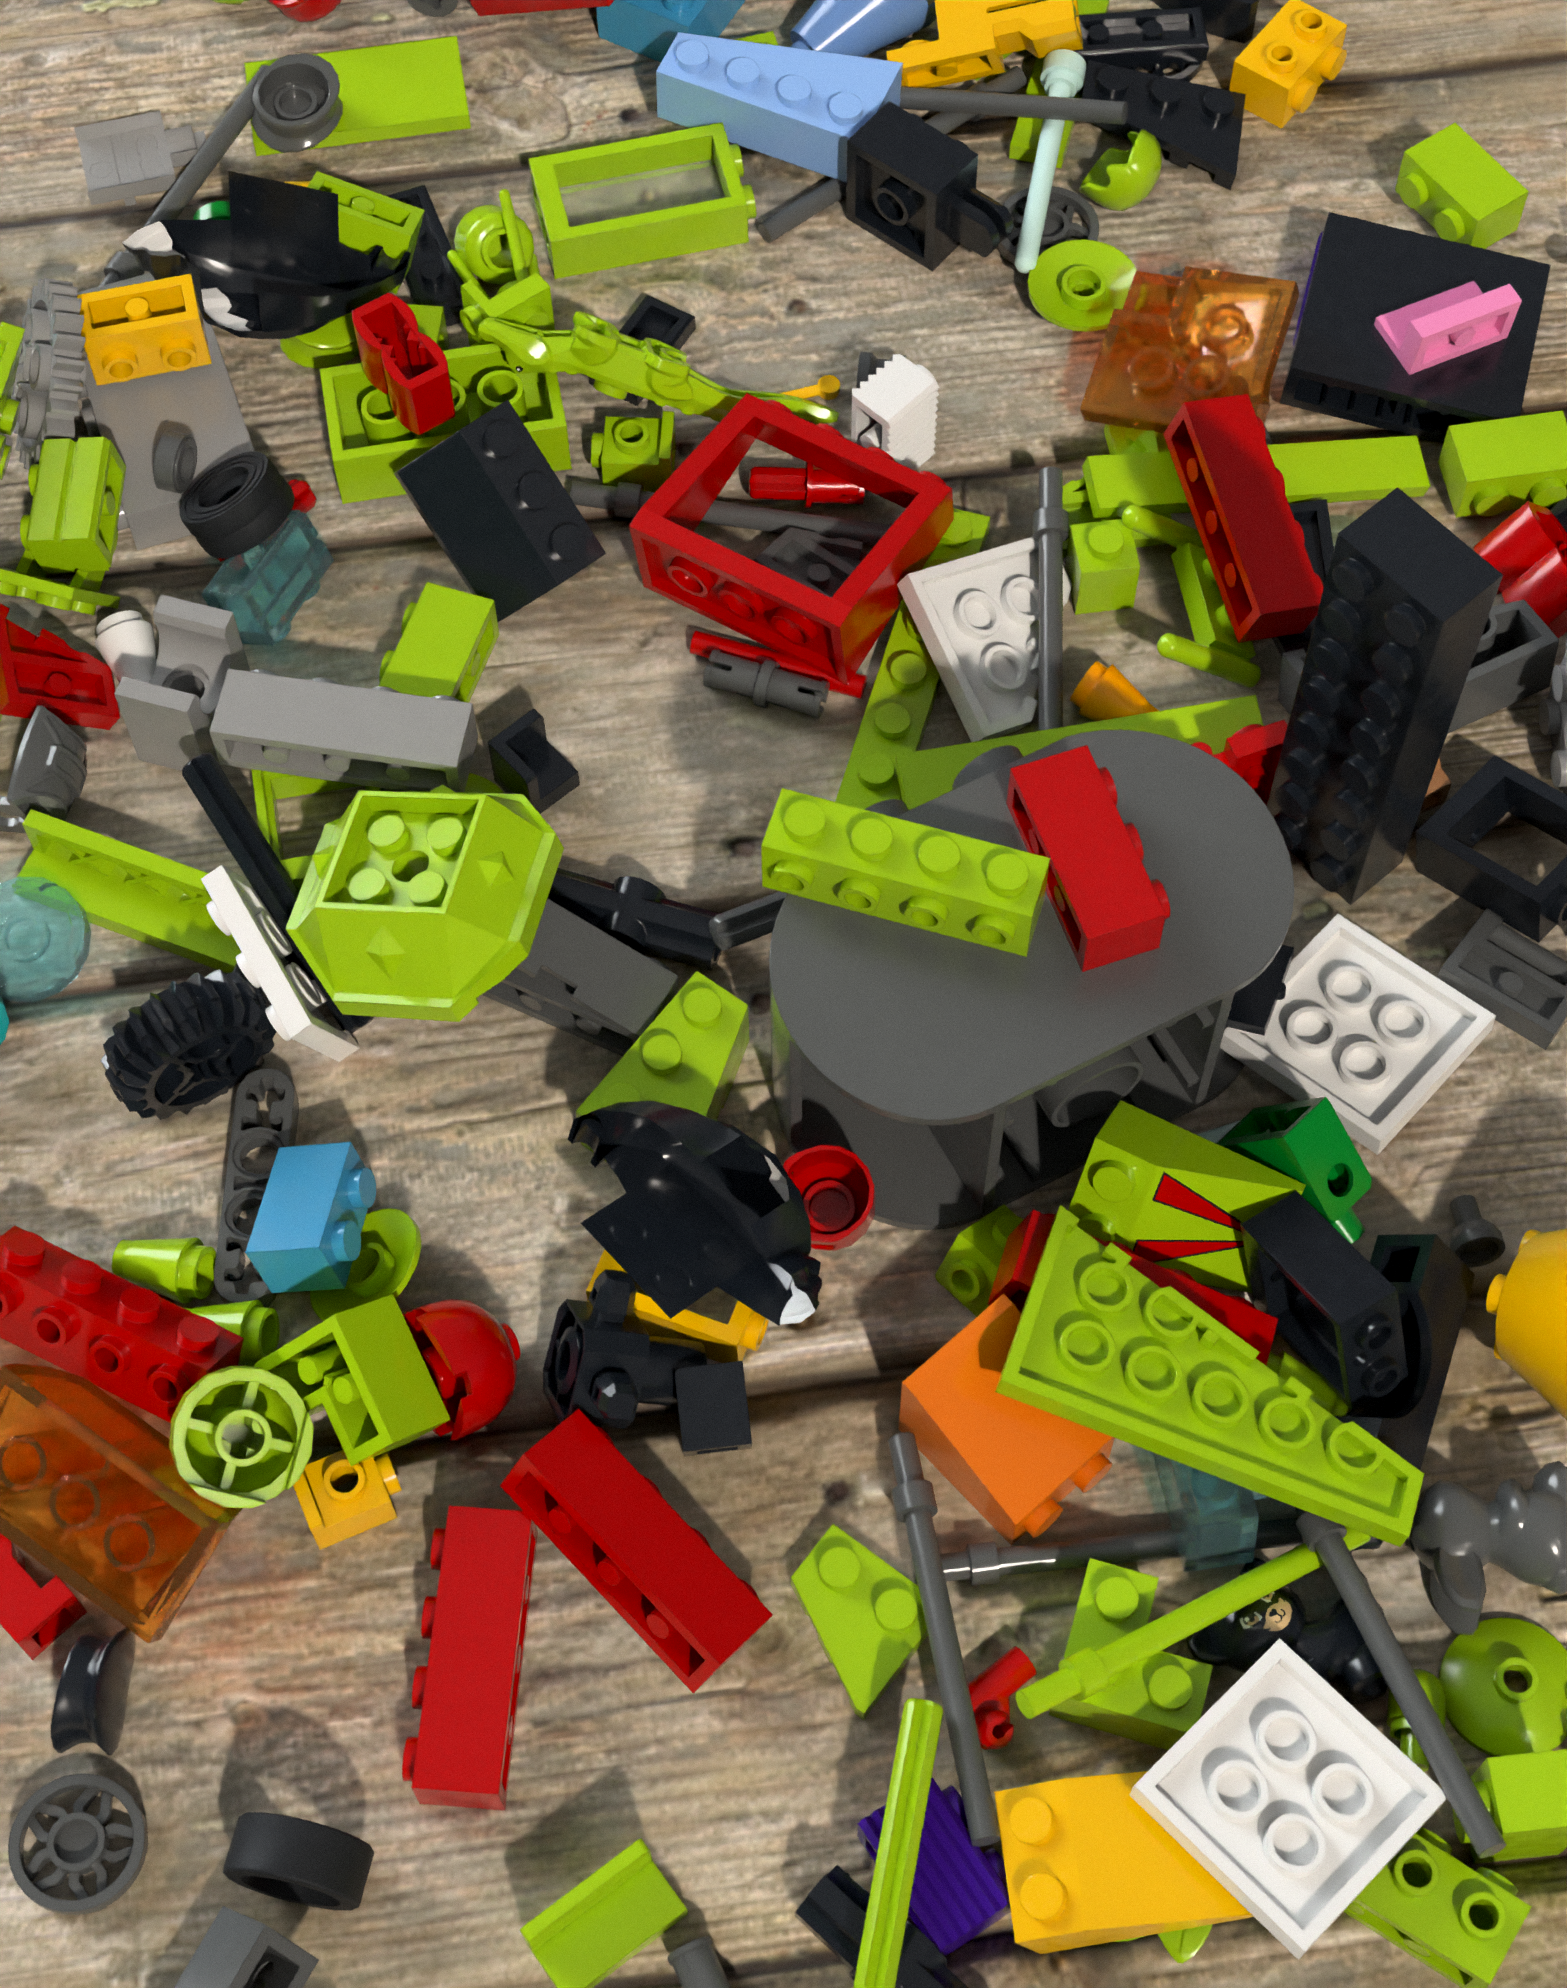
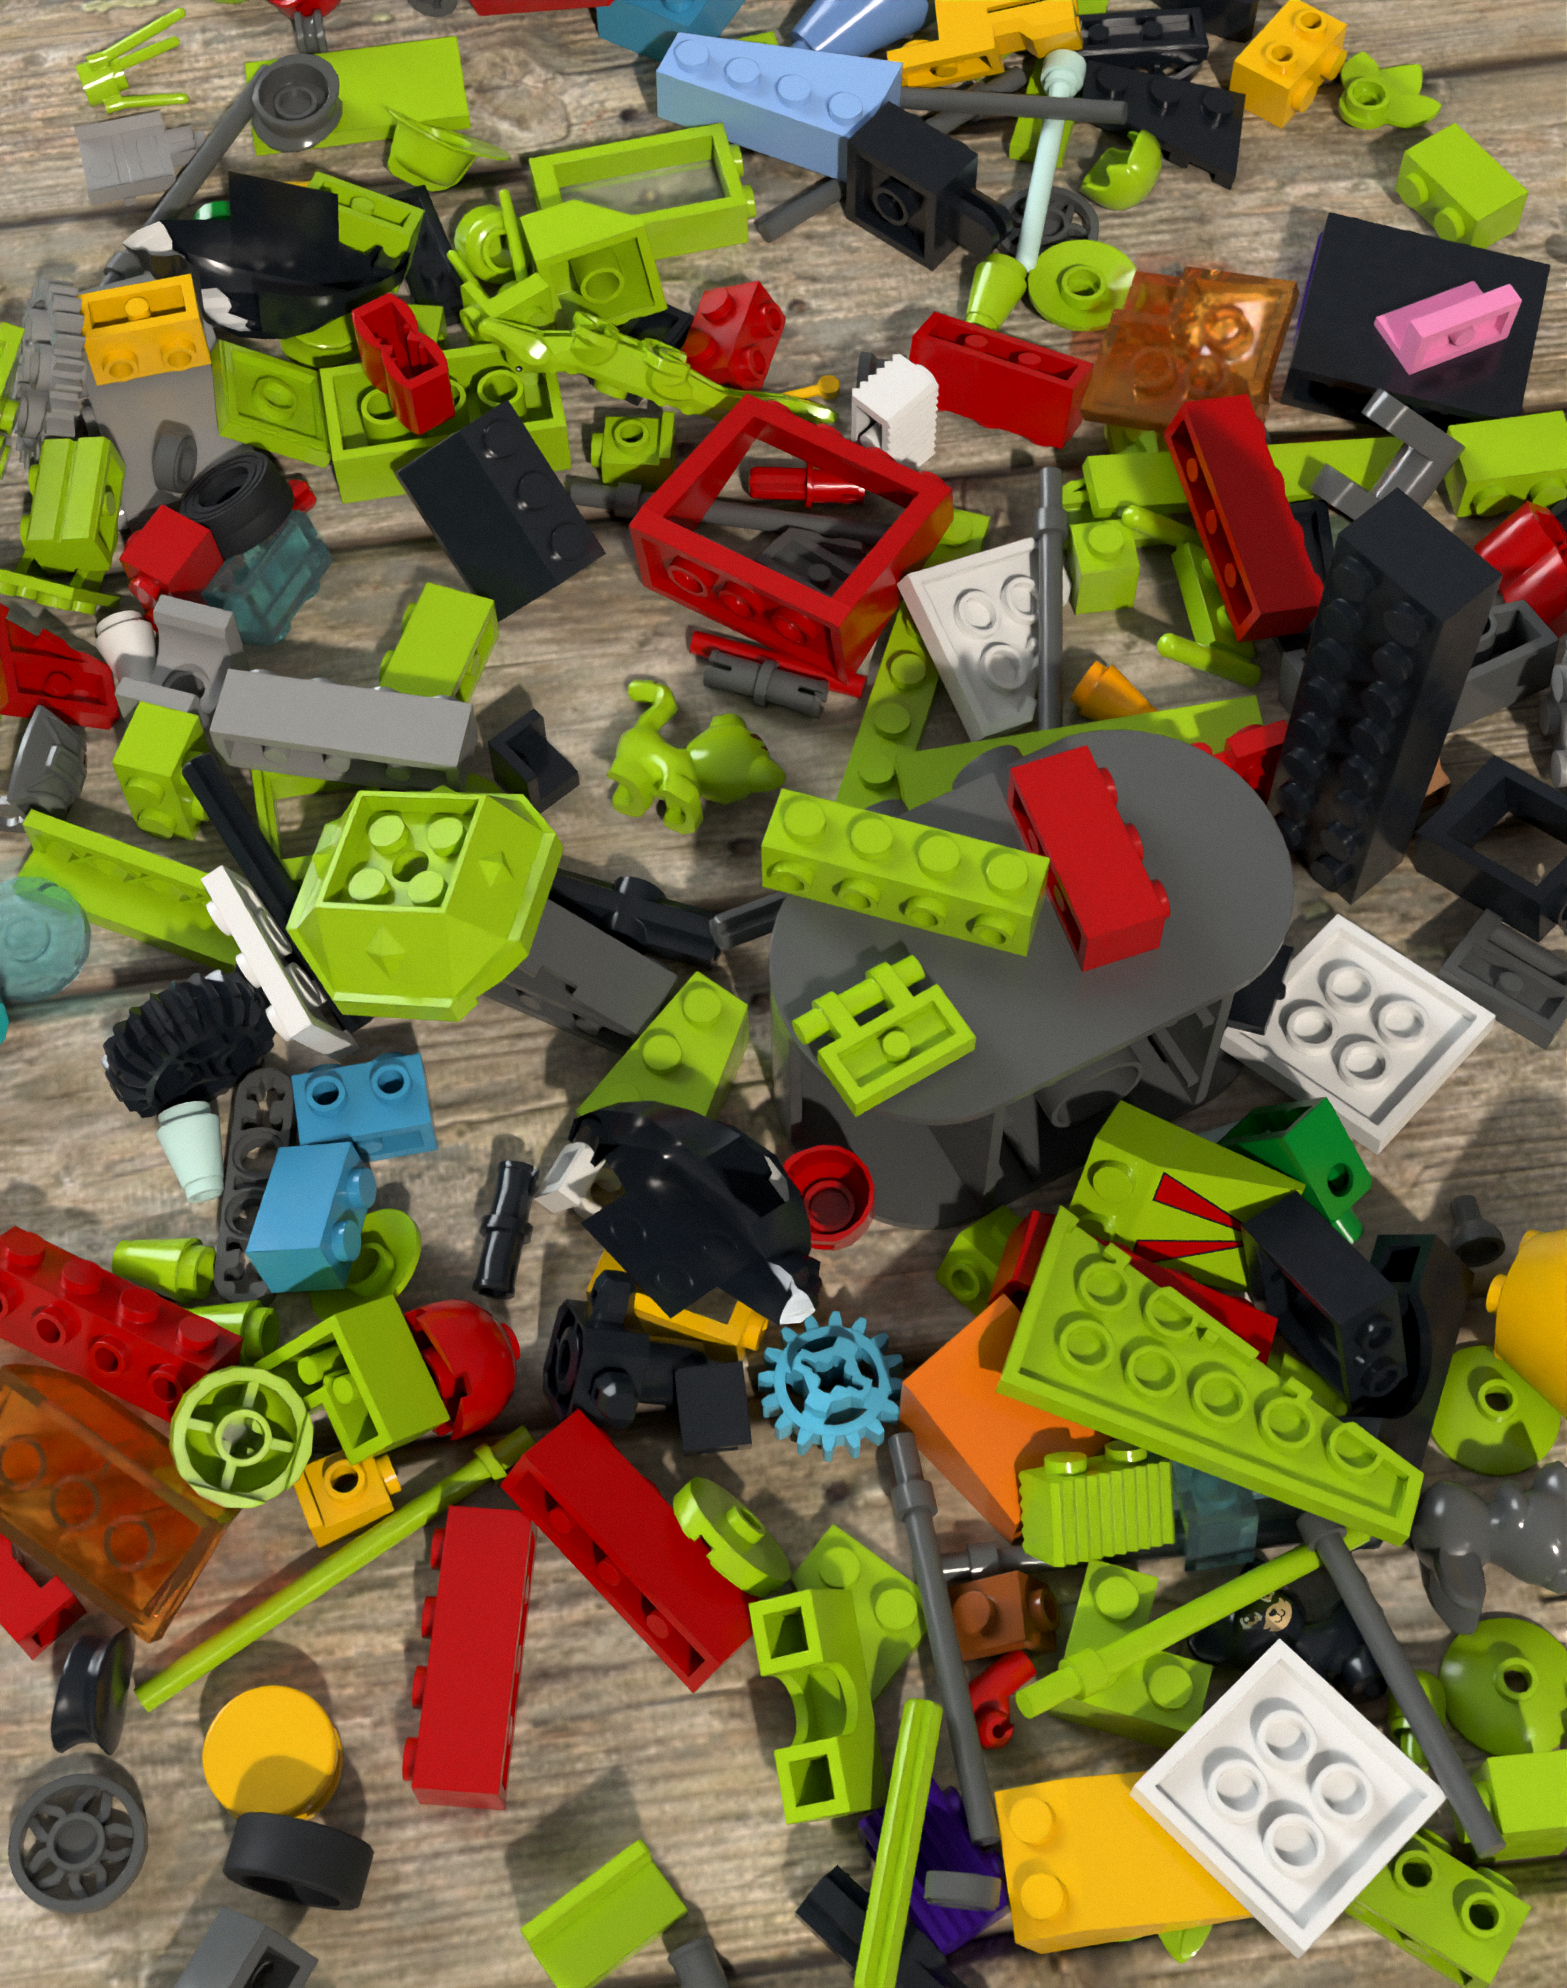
(104, 75): none -> lime plant
(151, 770): none -> lime brick
(170, 559): none -> red brick
(194, 1149): none -> light aqua cone
(270, 404): none -> lime tile
(273, 1754): none -> yellow head
(311, 32): none -> dark grey bush
(372, 1104): none -> dark azure brick
(434, 155): none -> lime piece
(486, 1466): none -> lime bar
(506, 1230): none -> black pin
(571, 1181): none -> white tile
(594, 262): none -> lime slope
(717, 765): none -> lime animal
(735, 335): none -> red bracket
(738, 1539): none -> lime plate
(810, 1371): none -> medium azure gear
(817, 1653): none -> lime arch
(894, 1048): none -> lime plate
(962, 1890): none -> dark grey tile
(995, 290): none -> lime cone
(1002, 379): none -> red brick
(1004, 1615): none -> dark orange bracket
(1097, 1504): none -> lime brick
(1383, 95): none -> lime plate
(1414, 469): none -> dark grey connector
(1489, 1439): none -> lime dish

